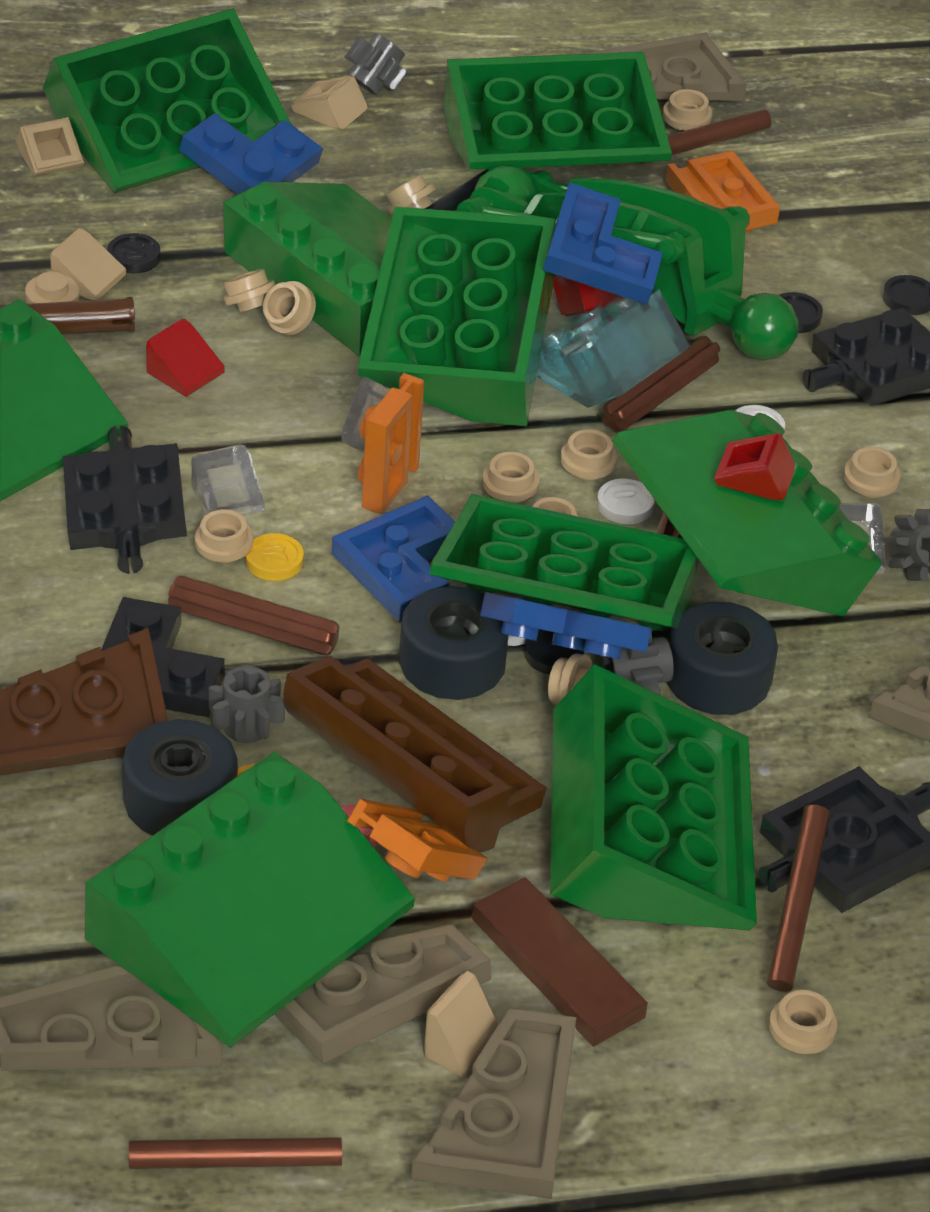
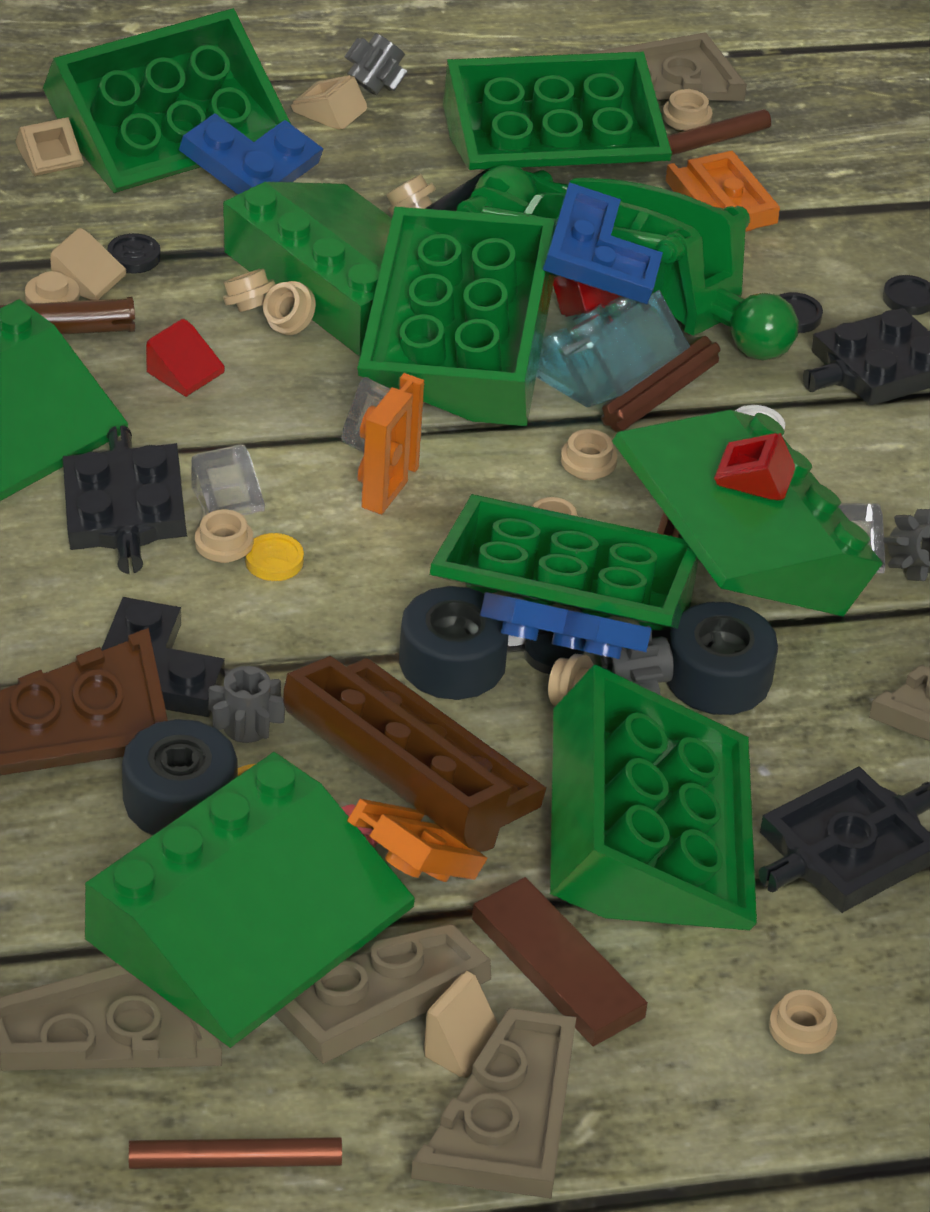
(254, 615): copper axle -> none
(392, 552): blue plate -> none
(511, 477): tan plate -> none
(625, 501): white piece -> none
(798, 898): copper bar -> none
(872, 472): tan plate -> none

